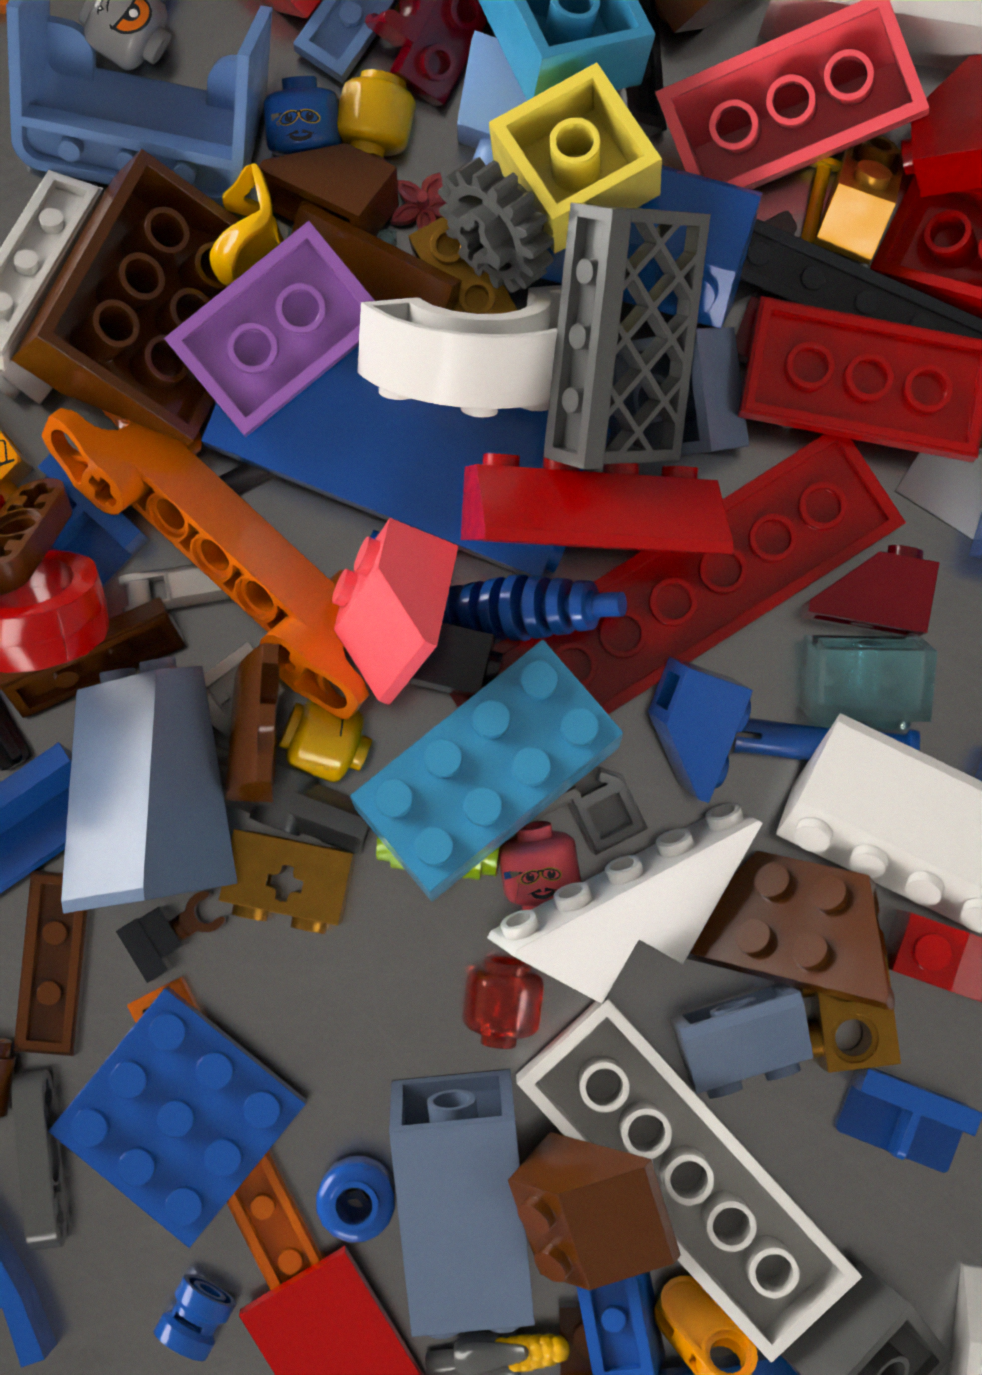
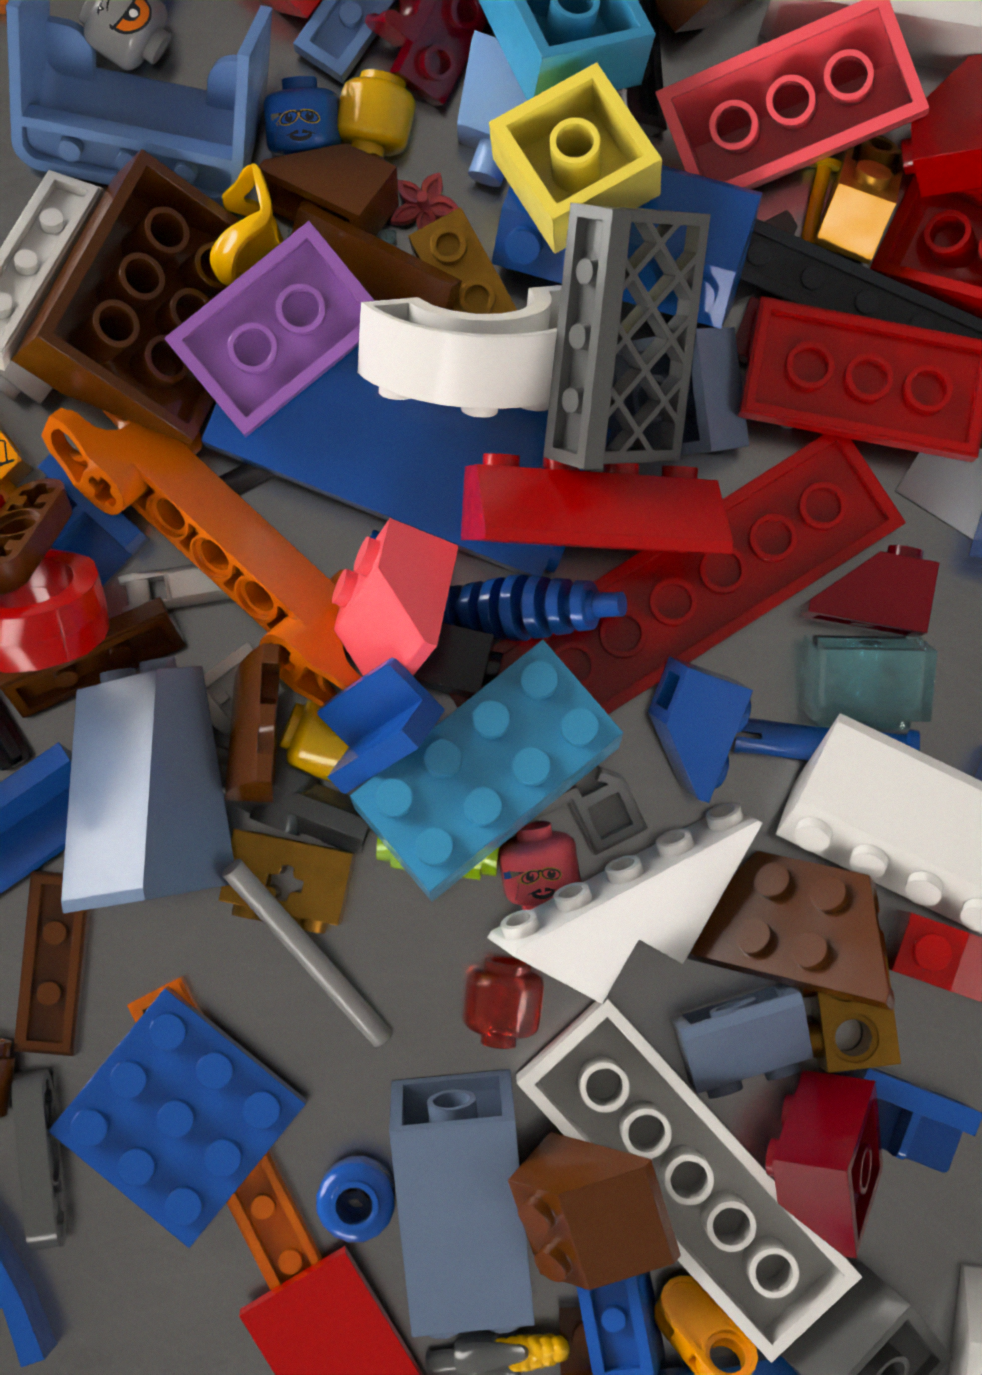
(157, 936): black piece -> none
(194, 1318): blue wheel -> none
(306, 952): none -> light grey bar
(380, 721): none -> blue panel
(496, 224): dark grey gear -> none
(829, 1157): none -> dark red slope

